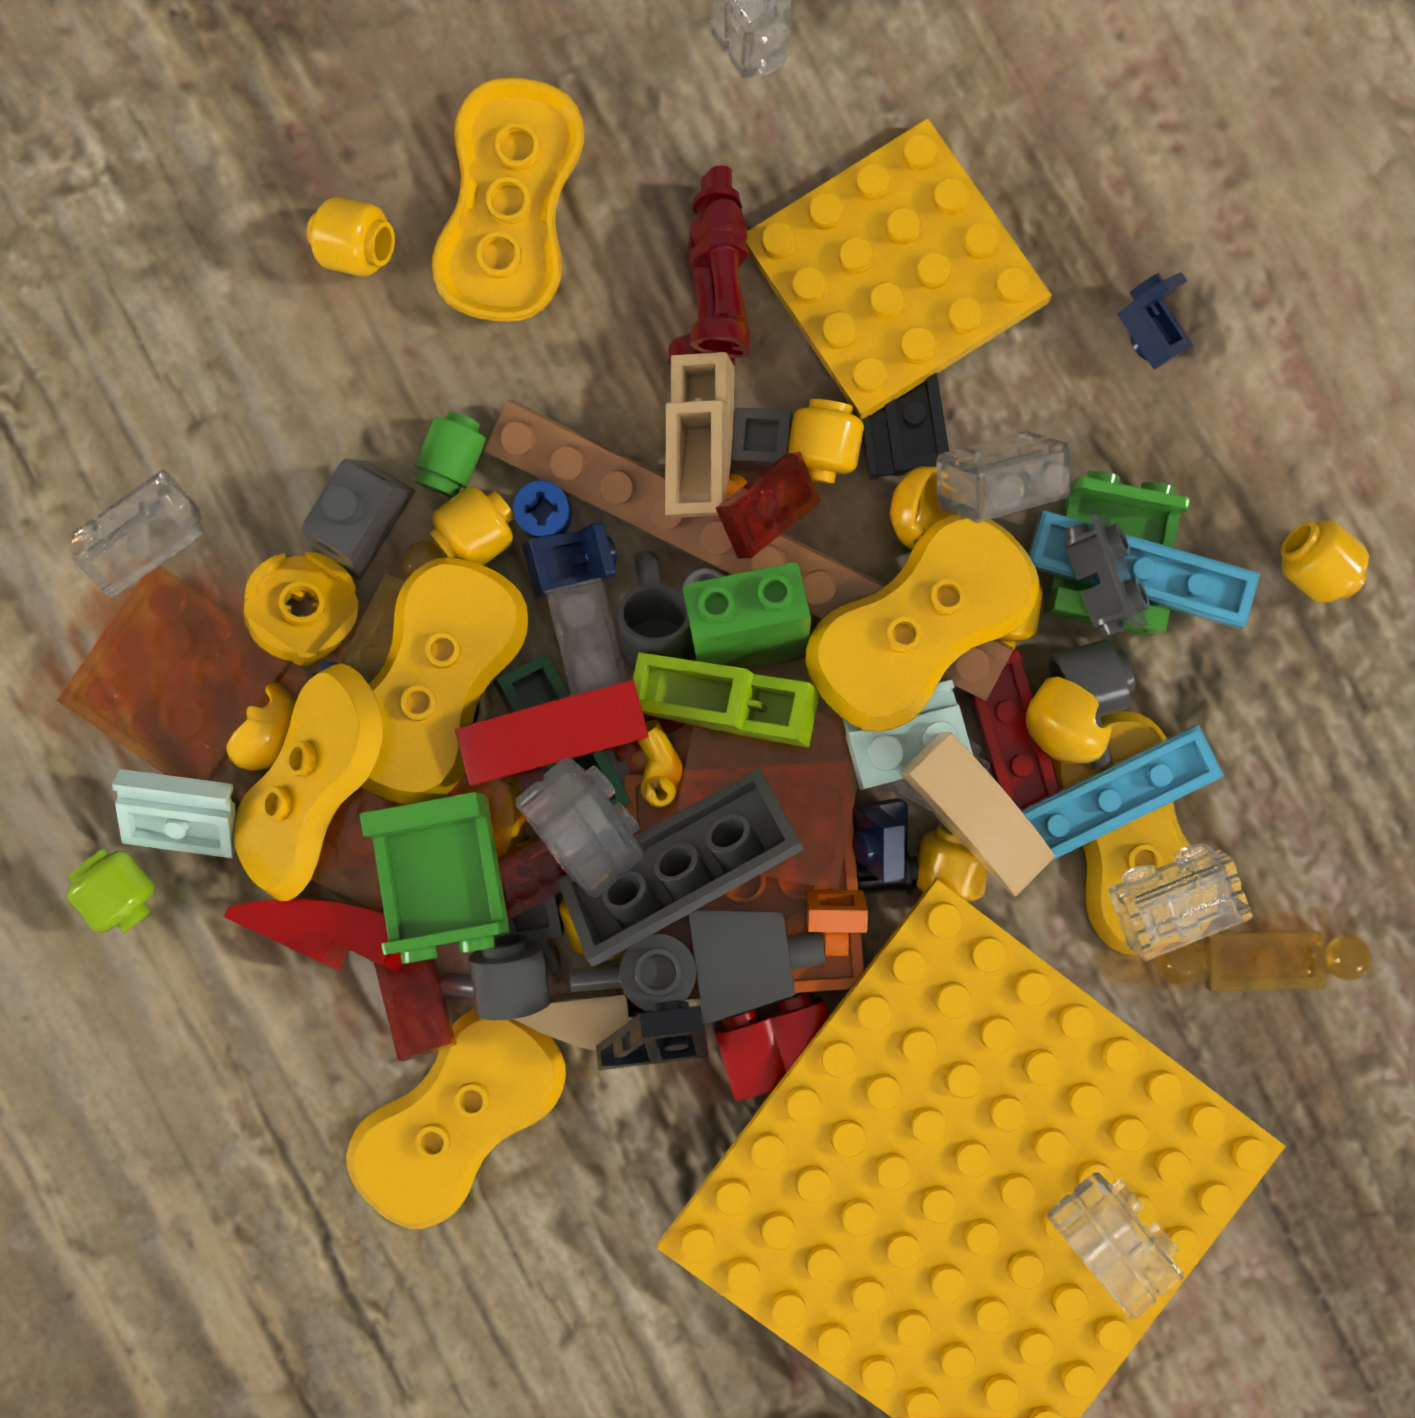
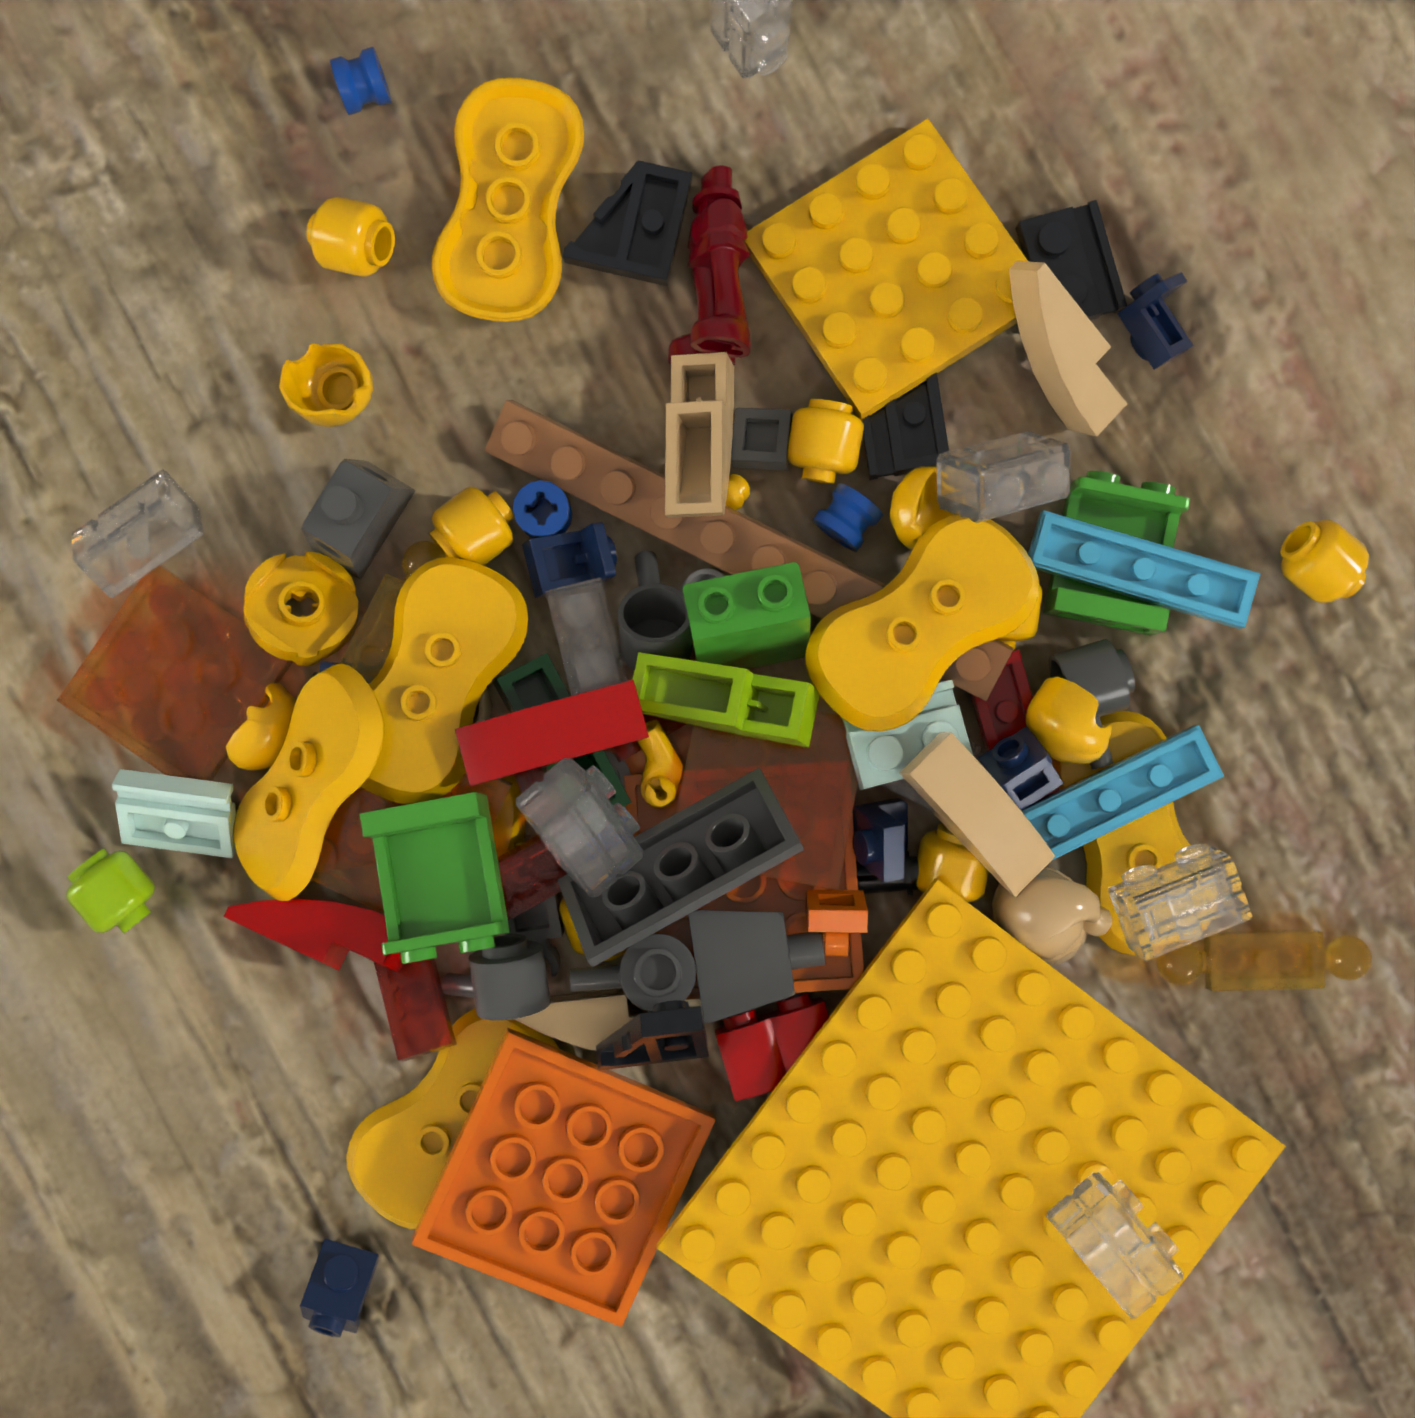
(327, 384): none -> yellow hair
(338, 1288): none -> dark blue bracket
(360, 81): none -> blue wheel
(449, 454): bright green brick -> none
(563, 1178): none -> orange plate
(637, 226): none -> black wing
(768, 505): clear red plate -> none
(847, 517): none -> blue wheel
(1022, 768): none -> dark blue bracket
(1051, 915): none -> tan piece
(1063, 349): none -> tan slope
(1078, 254): none -> black plate
(1103, 553): dark grey hinge -> none

